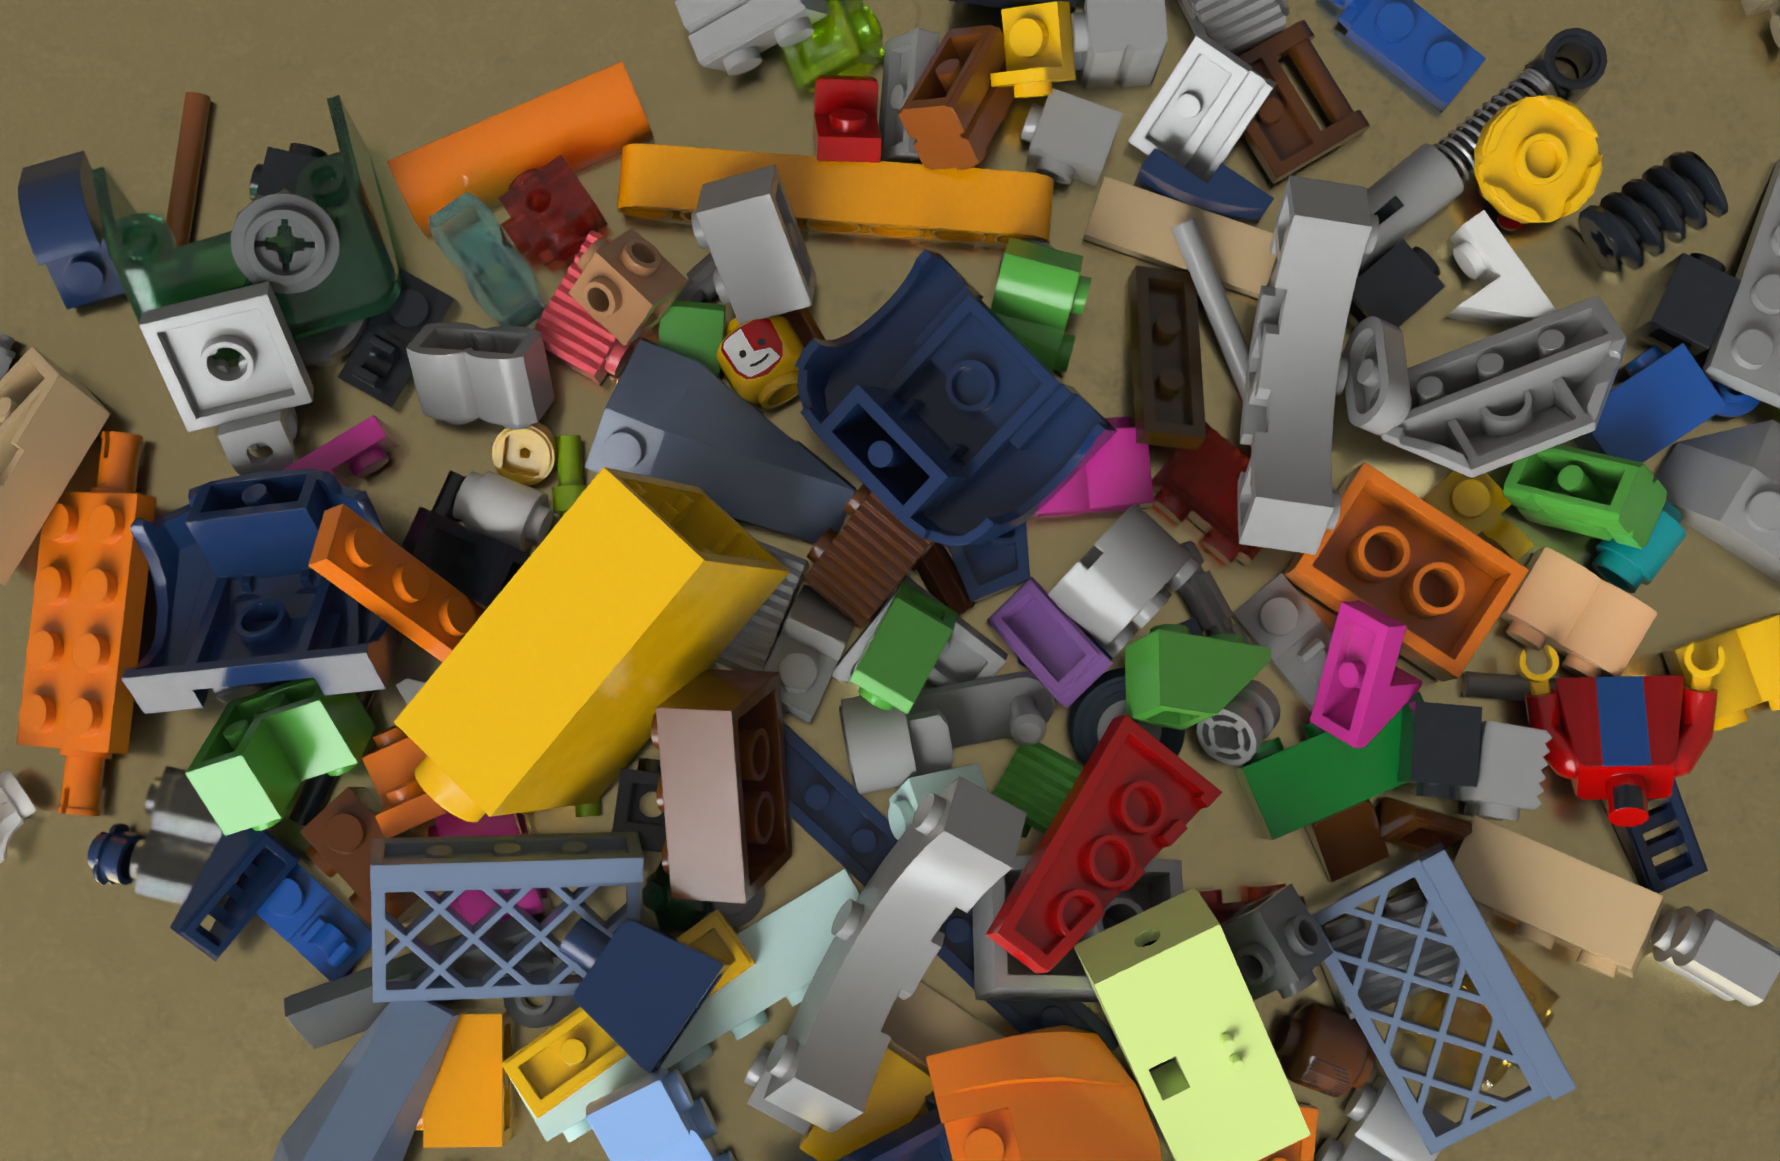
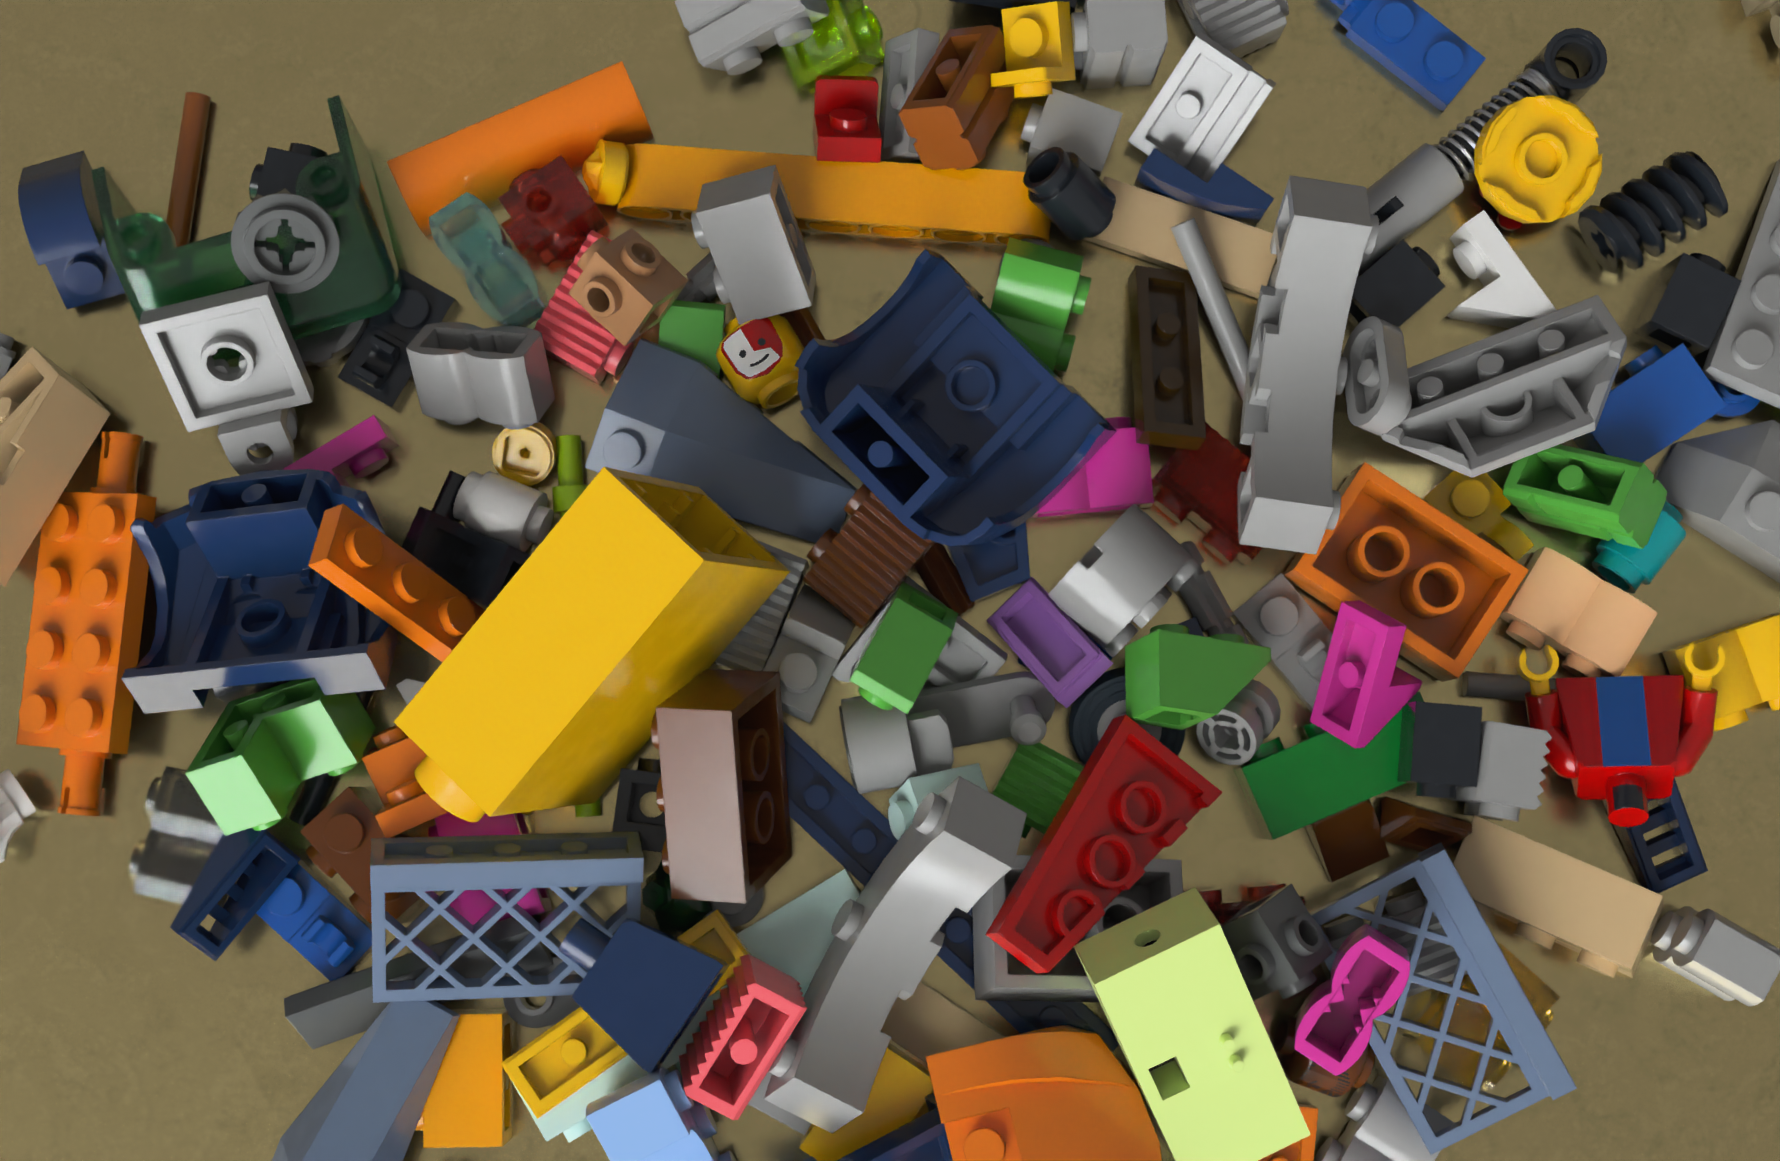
(111, 855): dark blue plate -> none
(607, 172): none -> yellow tile
(741, 1037): none -> coral brick
(1069, 193): none -> black brick
(1283, 129): reddish brown plate -> none
(1340, 1012): none -> dark pink brick

